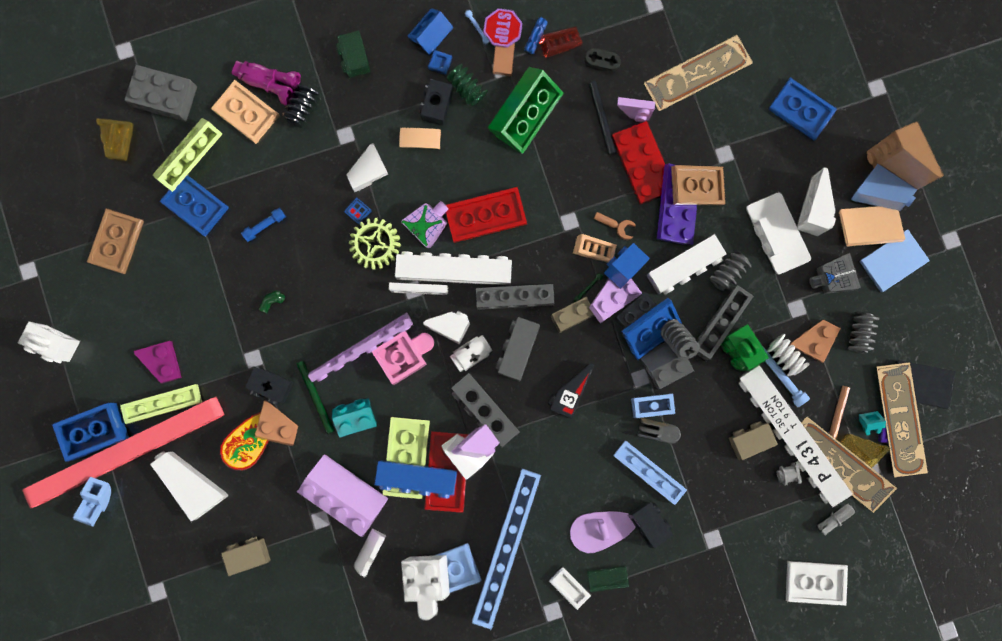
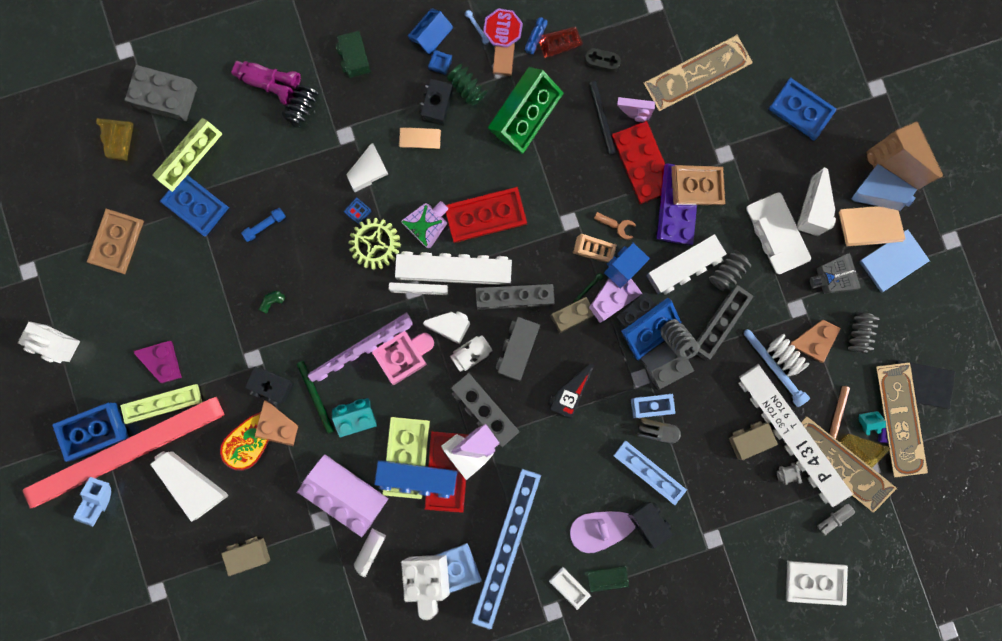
(245, 111): light nougat tile -> none
(744, 349): green brick -> none

